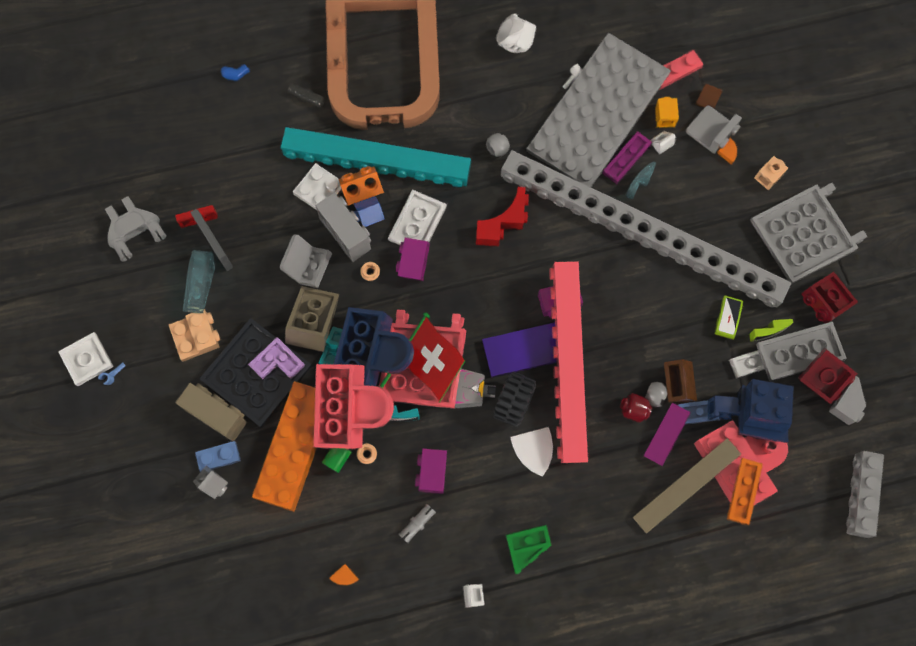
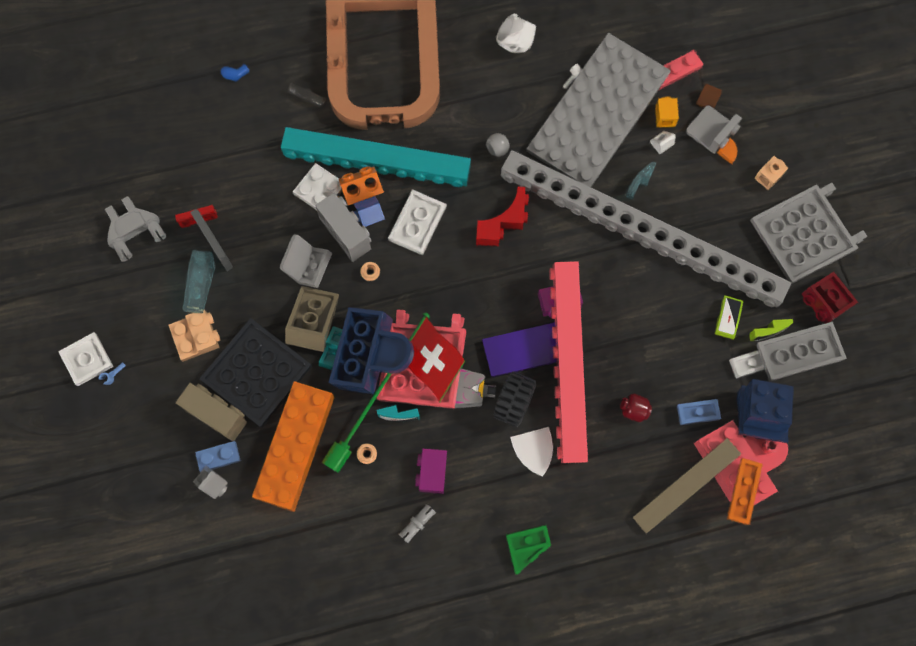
(276, 355): lavender tile -> none
(344, 576): orange tile -> none
(347, 406): coral brick -> none
(413, 259): magenta brick -> none
(473, 595): white slope -> none
(627, 157): magenta tile -> none
(656, 394): light grey piece -> none
(667, 434): magenta tile -> none
(680, 381): reddish brown brick -> none
(723, 407): dark blue brick -> none
(828, 376): dark red plate -> none
(850, 403): light grey slope -> none
(865, 494): light grey brick -> none

